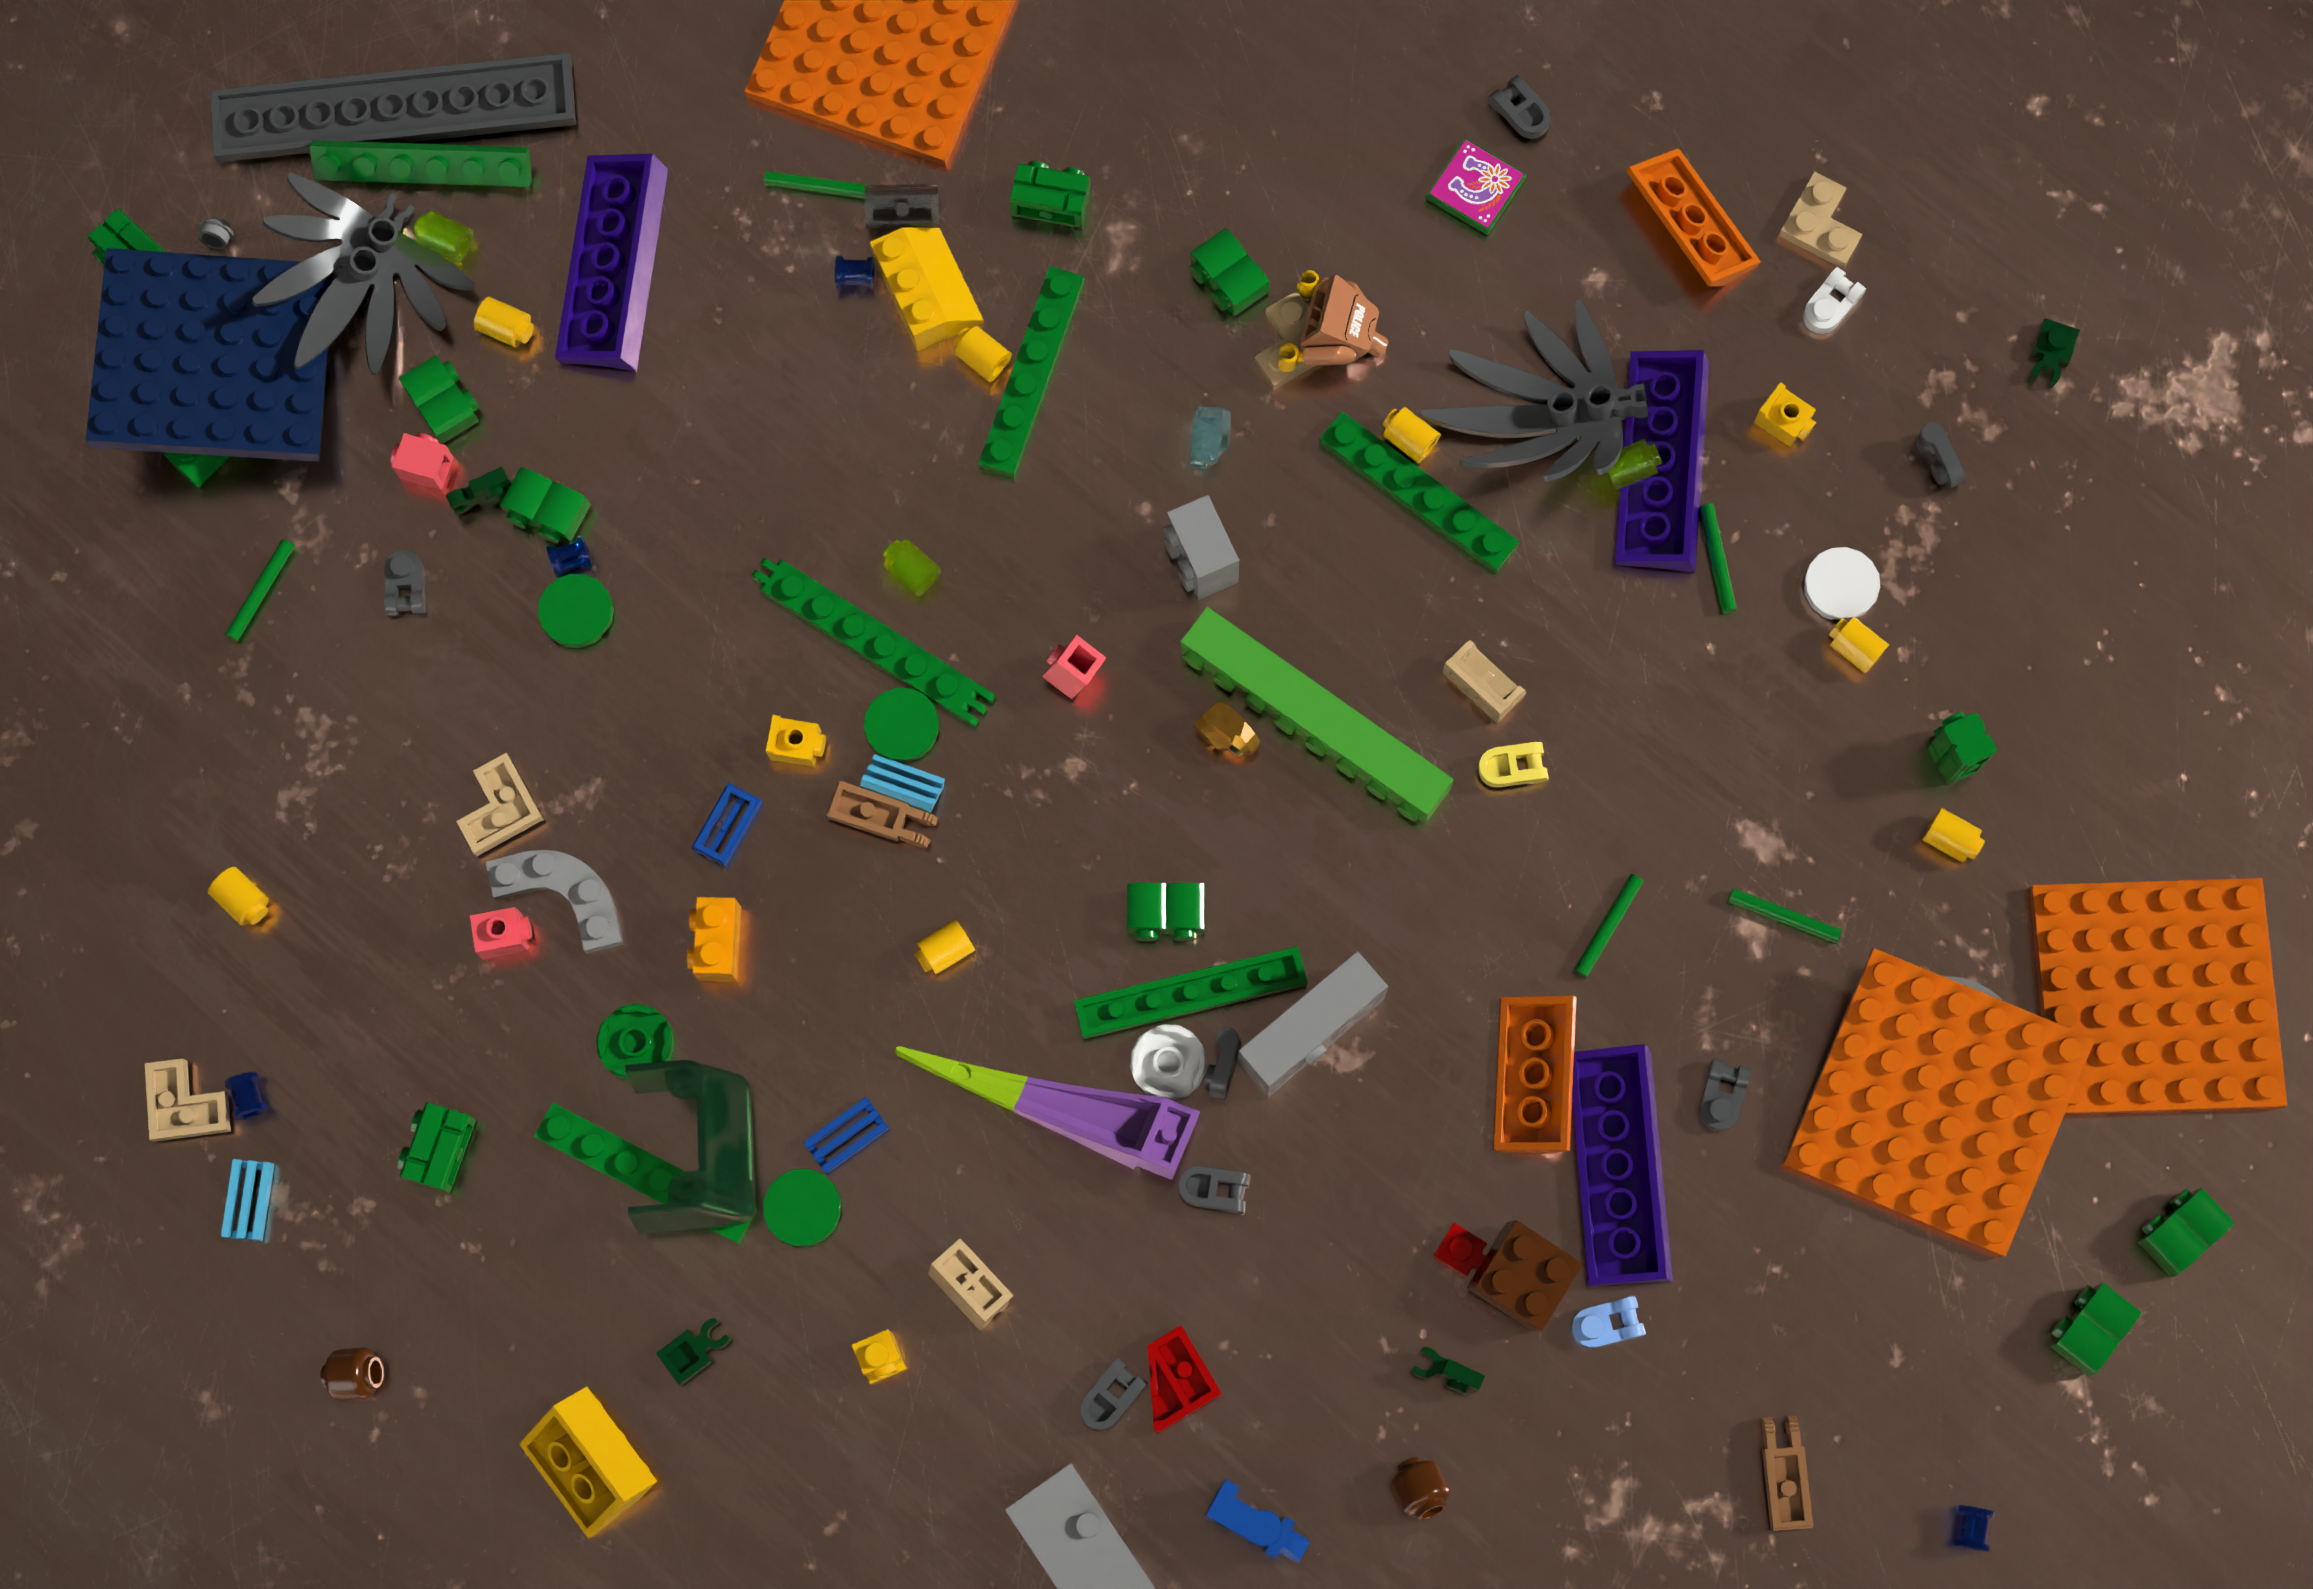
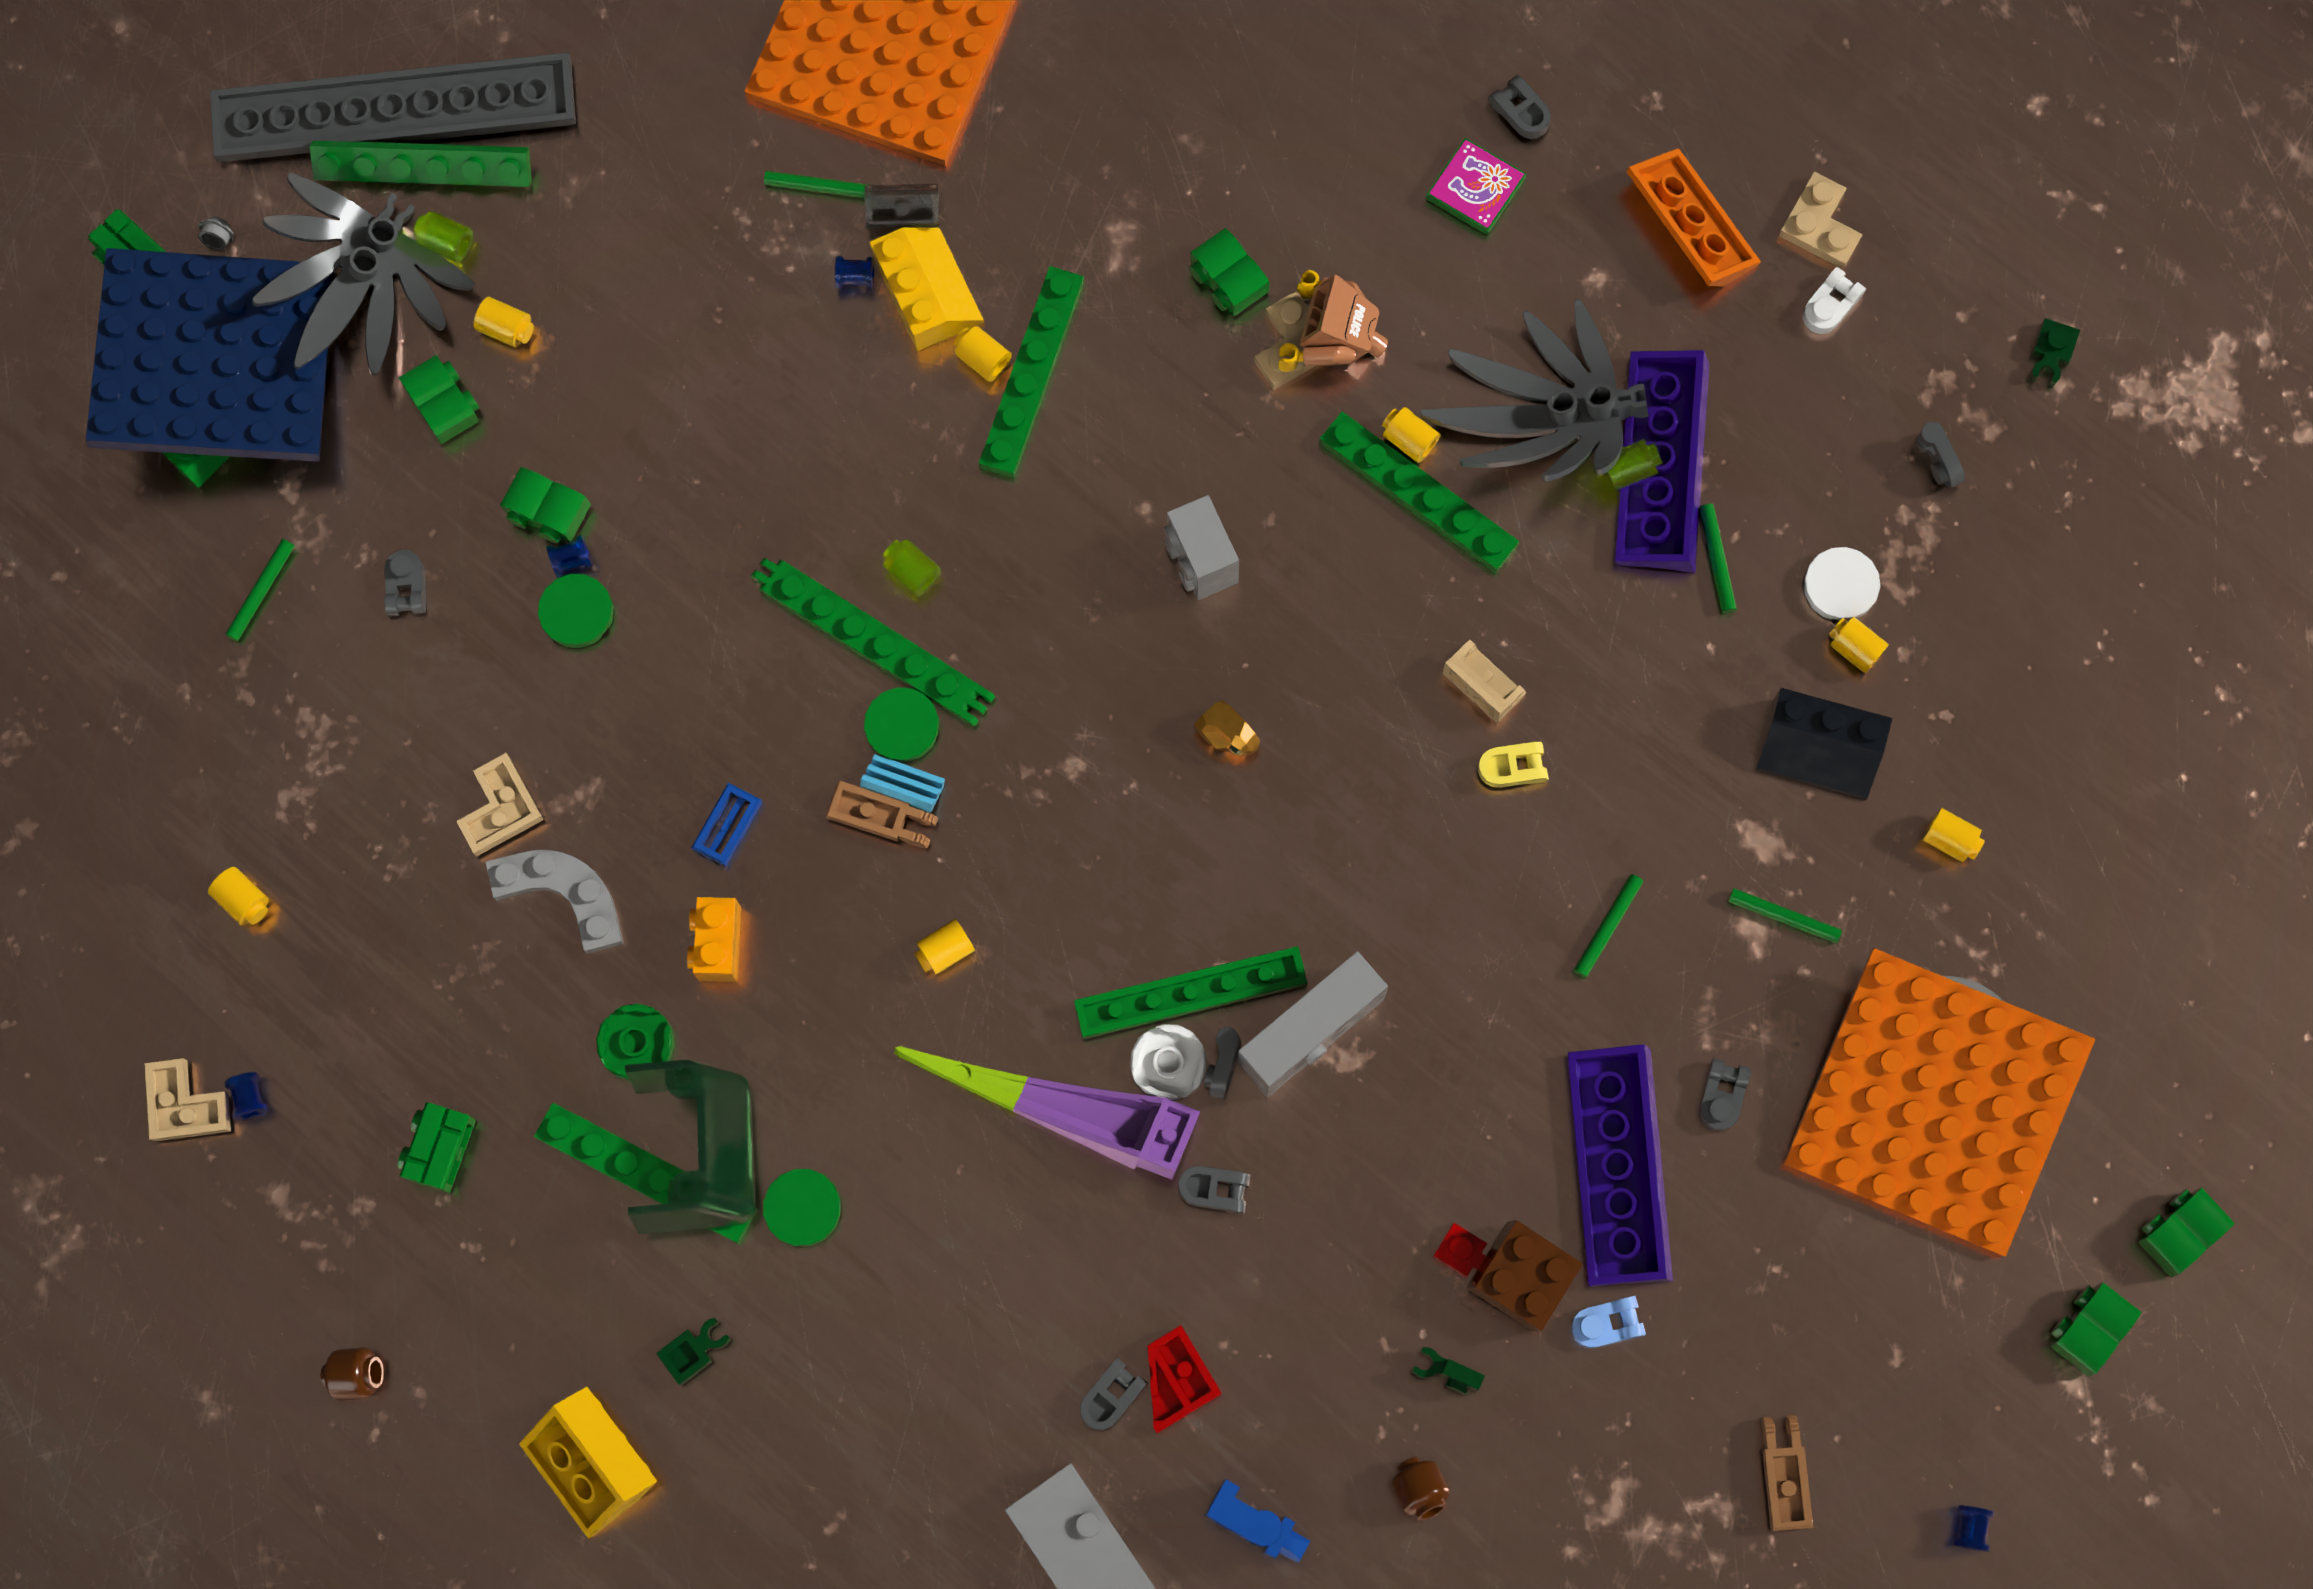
(233, 1197): medium azure tile -> none
(421, 460): coral brick -> none
(484, 490): dark green plate -> none
(500, 933): coral brick -> none
(612, 261): dark purple arch -> none
(805, 752): yellow brick -> none
(837, 1123): blue tile -> none
(879, 1356): yellow brick -> none
(970, 1284): tan hinge -> none
(1050, 194): green brick -> none
(1073, 666): coral brick -> none
(1166, 909): green brick -> none
(1209, 436): clear light blue rock -> none
(1316, 716): bright green brick -> none
(1535, 1074): orange slope -> none
(1775, 422): yellow brick -> none
(1823, 743): none -> black slope
(1961, 746): green brick -> none
(2169, 989): orange plate -> none

